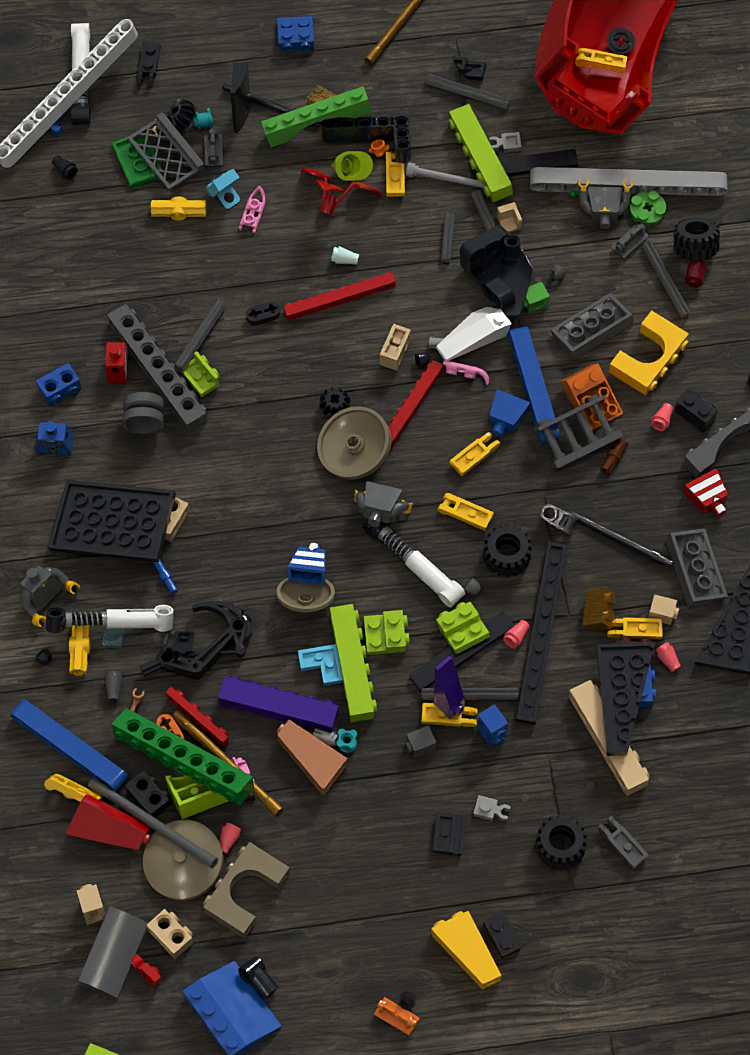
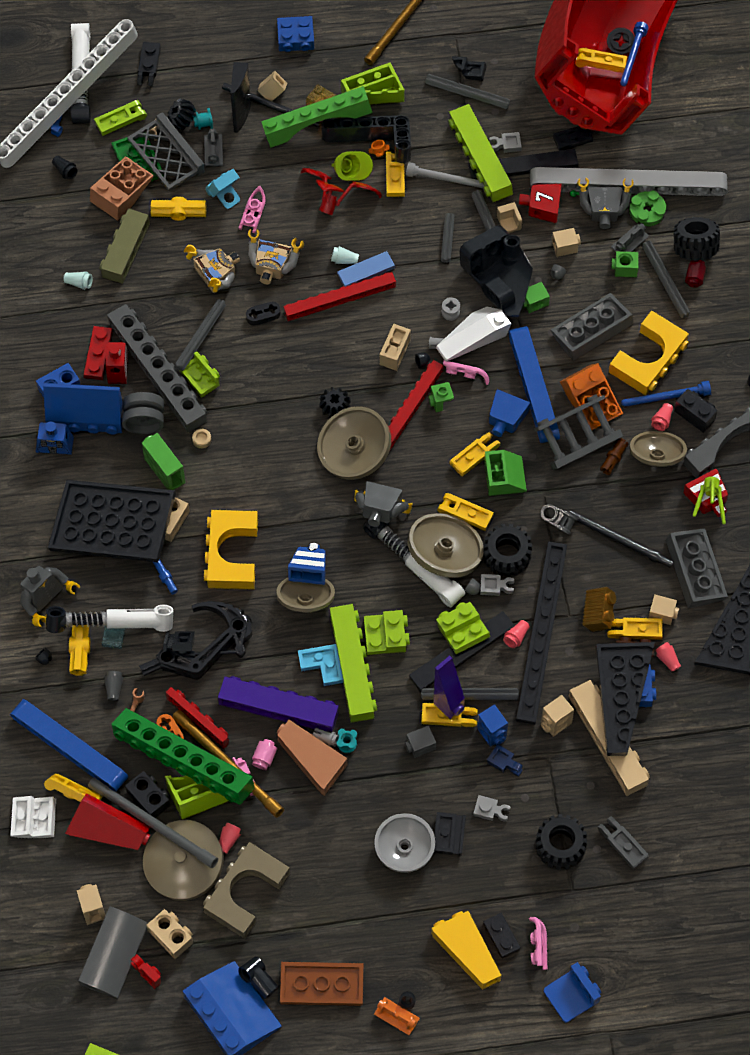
(33, 817): none -> white slope
(79, 279): none -> light aqua cone
(84, 407): none -> blue slope
(96, 356): none -> red plate
(120, 117): none -> lime plate
(120, 188): none -> nougat slope
(125, 245): none -> olive brick
(163, 462): none -> bright green brick
(201, 438): none -> tan tile
(214, 266): none -> torso
(222, 526): none -> yellow arch
(264, 754): none -> bright pink brick
(271, 258): none -> torso
(272, 86): none -> tan panel
(321, 983): none -> dark orange plate
(366, 269): none -> medium blue tile
(379, 84): none -> lime wedge
(409, 831): none -> light grey dish
(439, 394): none -> bright green bracket
(445, 545): none -> dark tan dish
(450, 313): none -> light grey wheel
(493, 585): none -> light grey plate
(503, 759): none -> dark blue plate
(504, 472): none -> bright green slope
(539, 938): none -> bright pink piece
(543, 201): none -> red torso
(557, 716): none -> tan brick
(565, 242): none -> tan brick
(572, 138): none -> black plate
(573, 993): none -> blue bracket
(629, 258): none -> bright green brick
(640, 30): none -> blue piece
(658, 448): none -> dark tan dish
(702, 389): none -> blue piece
(711, 488): none -> lime plant

